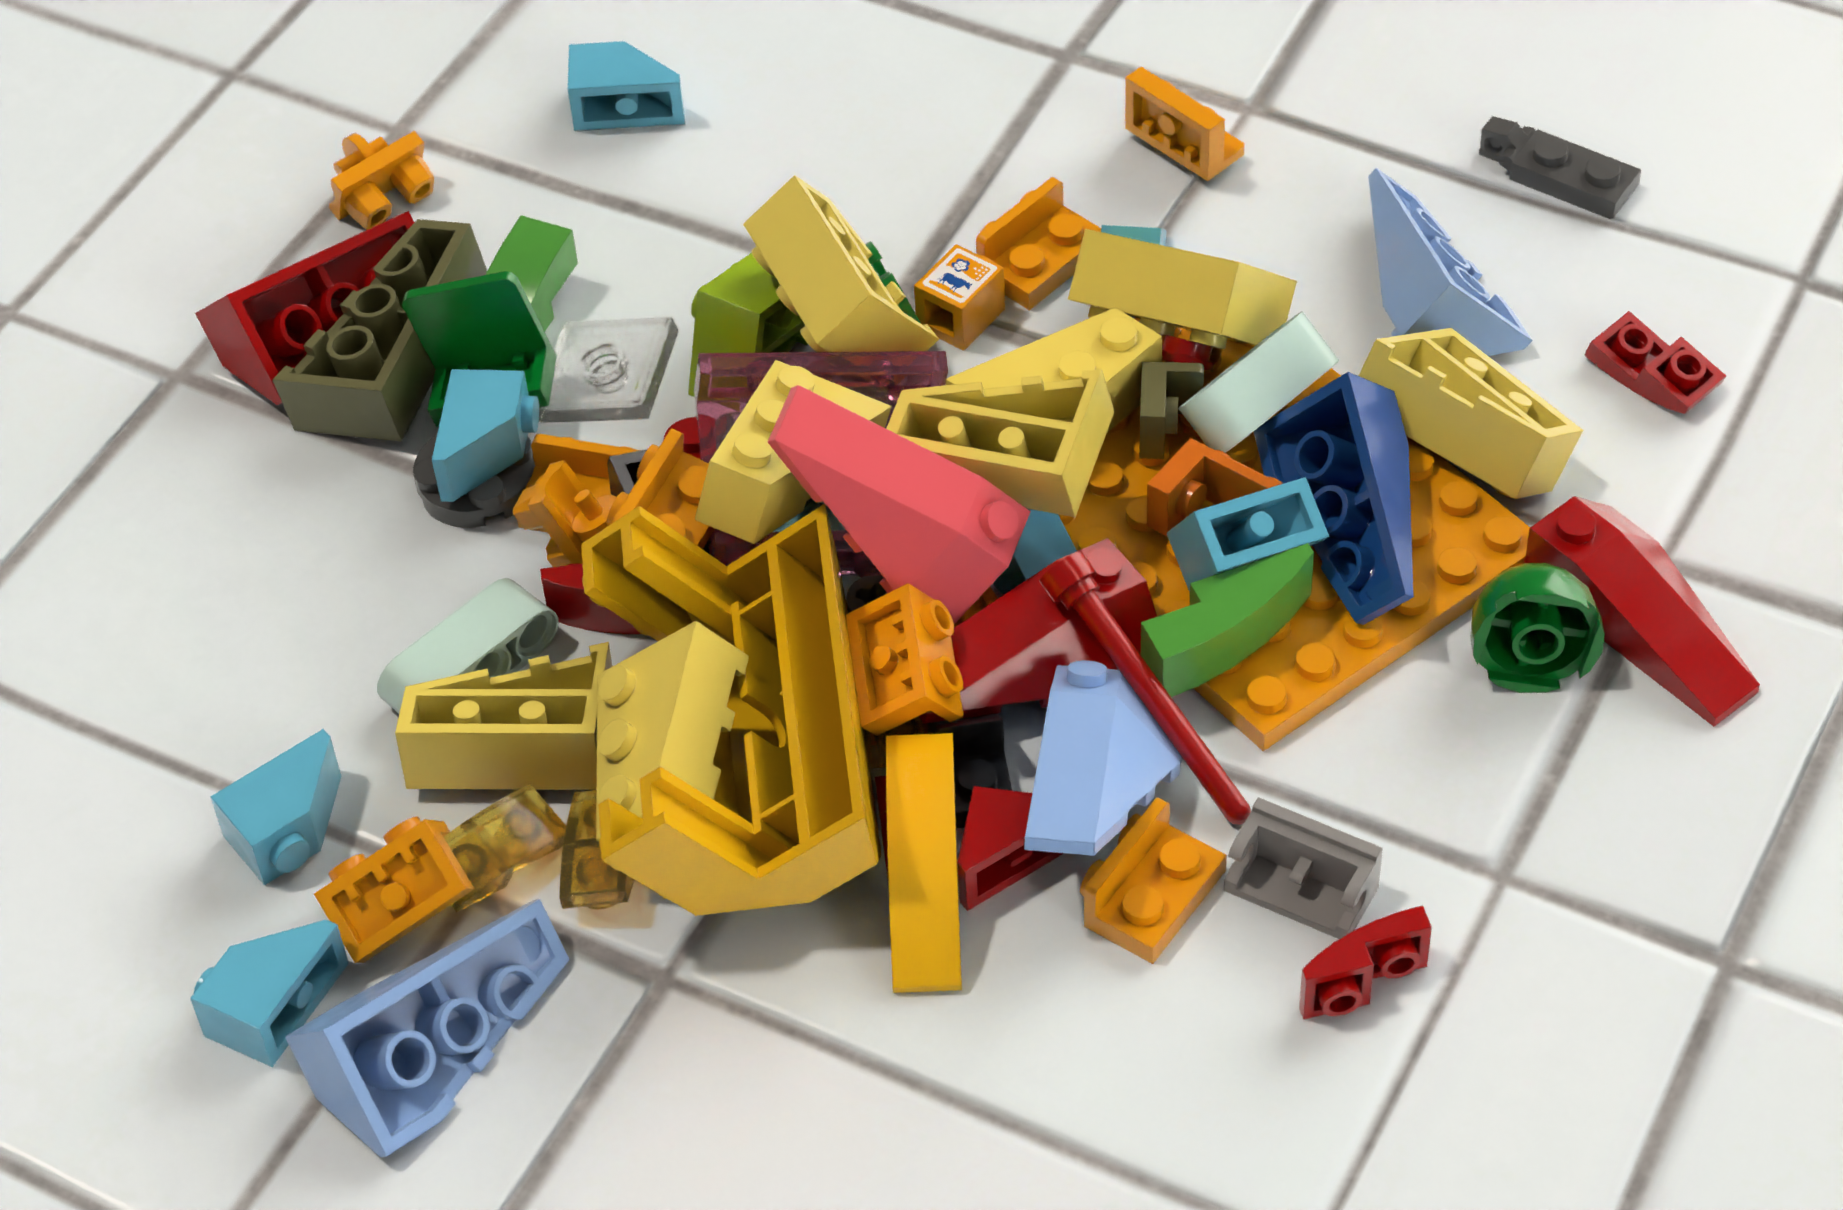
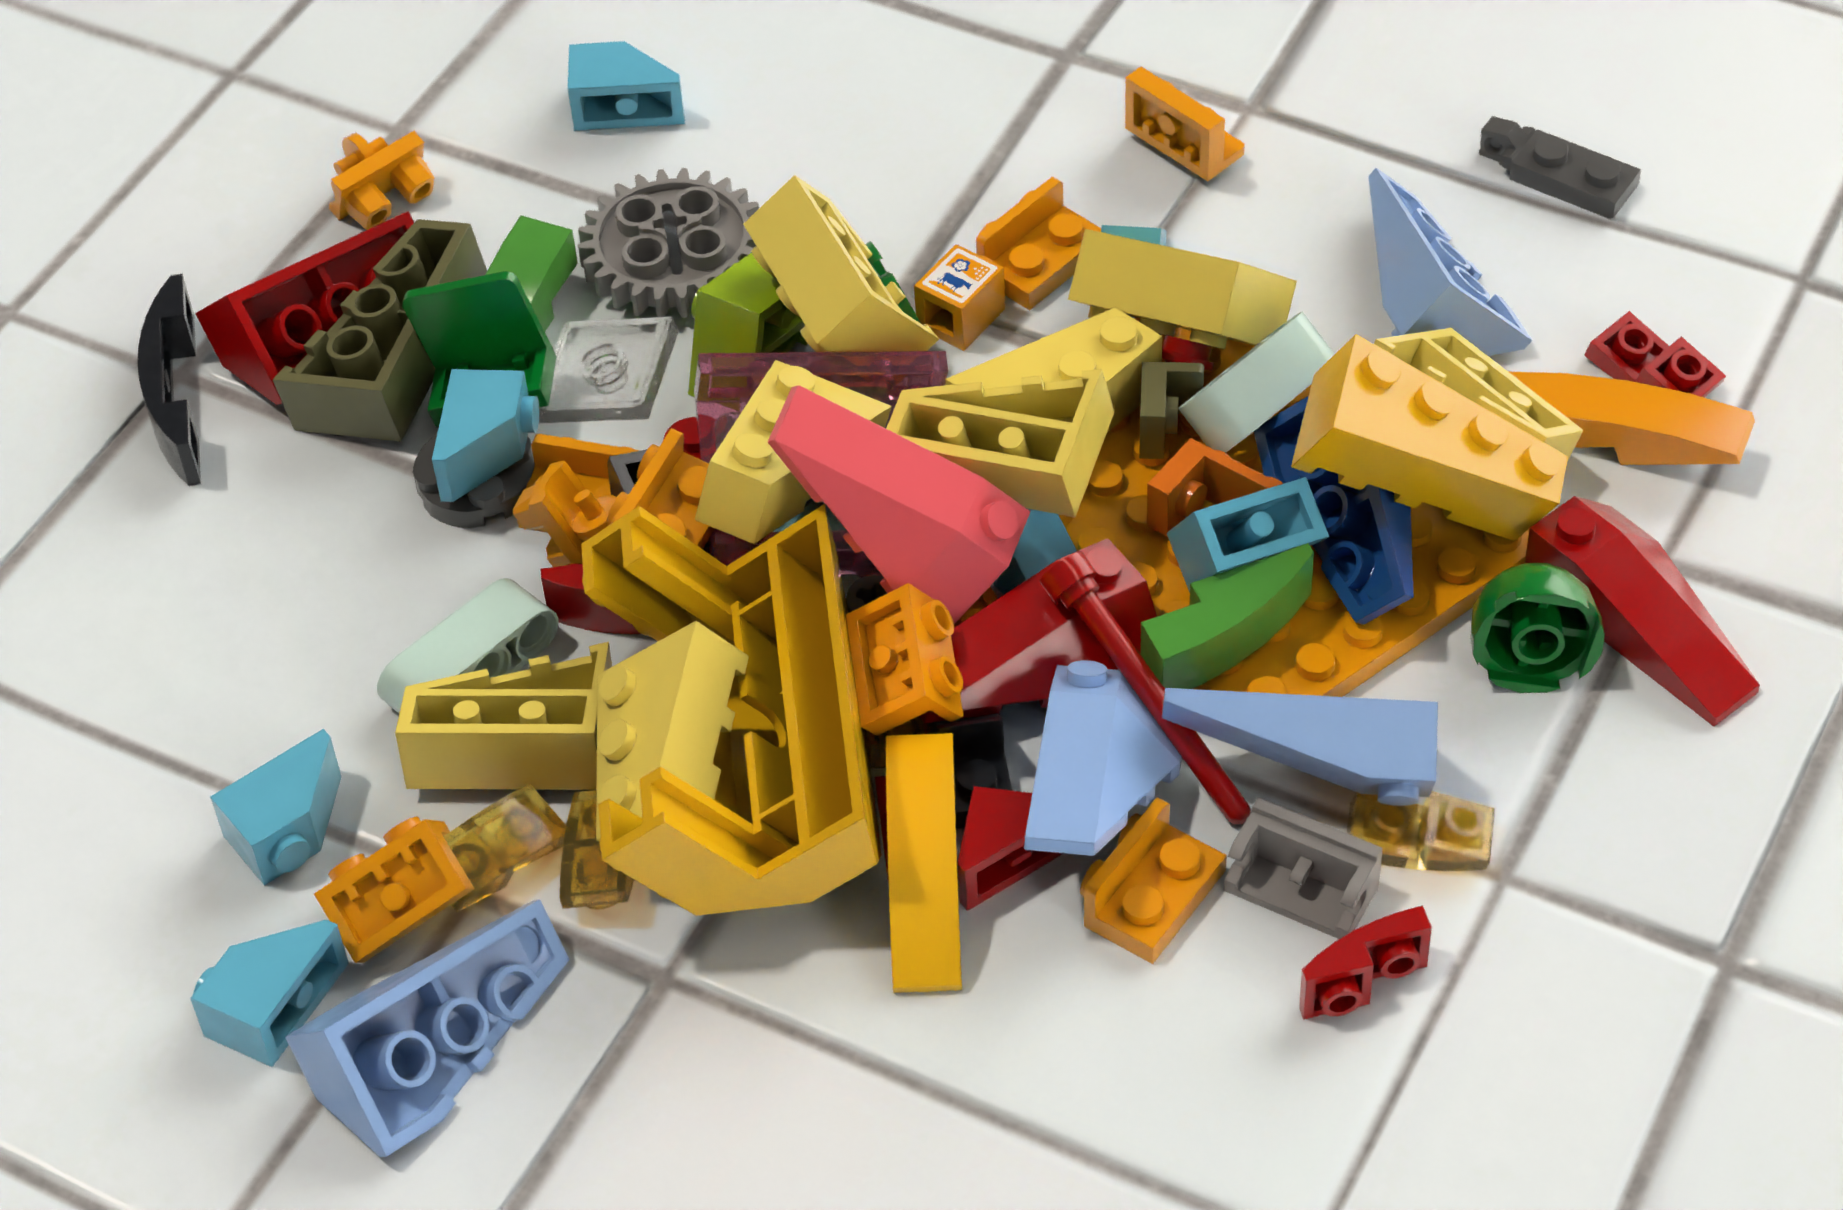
(165, 336): none -> black slope
(628, 247): none -> light grey gear
(1349, 741): none -> light blue wedge
(1424, 442): none -> yellow wedge
(1432, 836): none -> clear yellow slope
(1645, 420): none -> light orange slope

